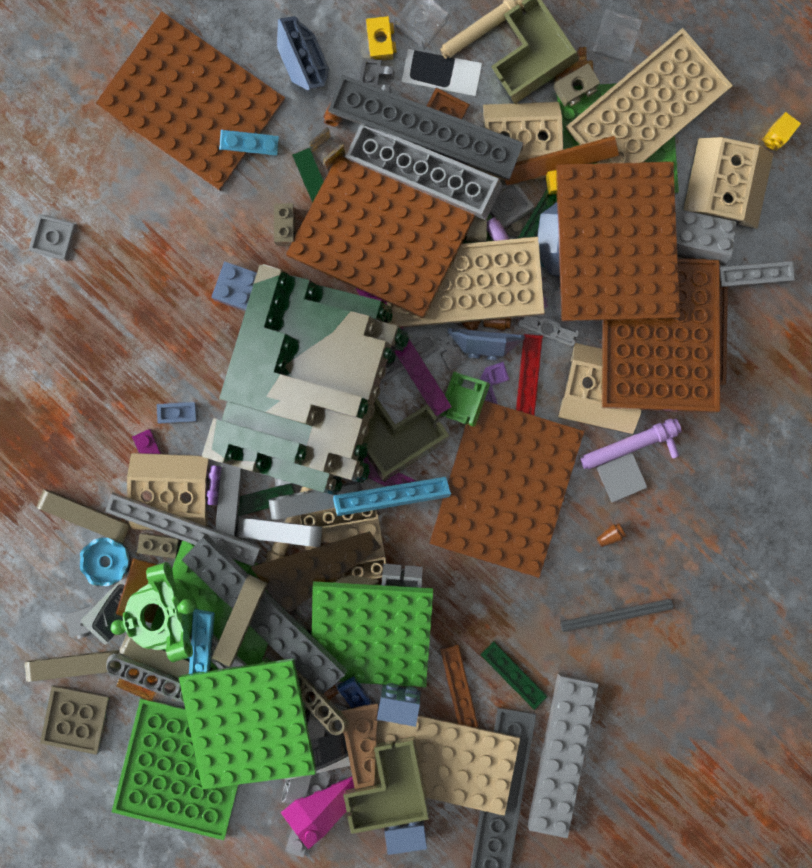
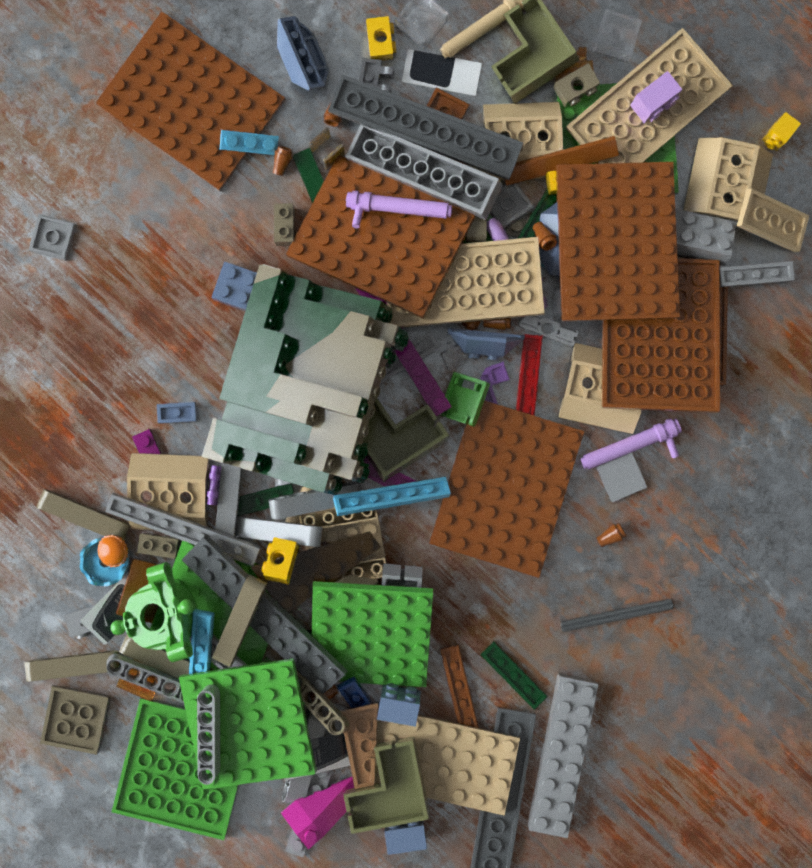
(112, 550): none -> orange hat
(204, 742): none -> light grey beam
(280, 572): none -> yellow brick
(282, 159): none -> dark orange cone
(367, 202): none -> lavender cylinder
(546, 238): none -> dark orange cone
(655, 97): none -> lavender brick
(773, 220): none -> tan plate

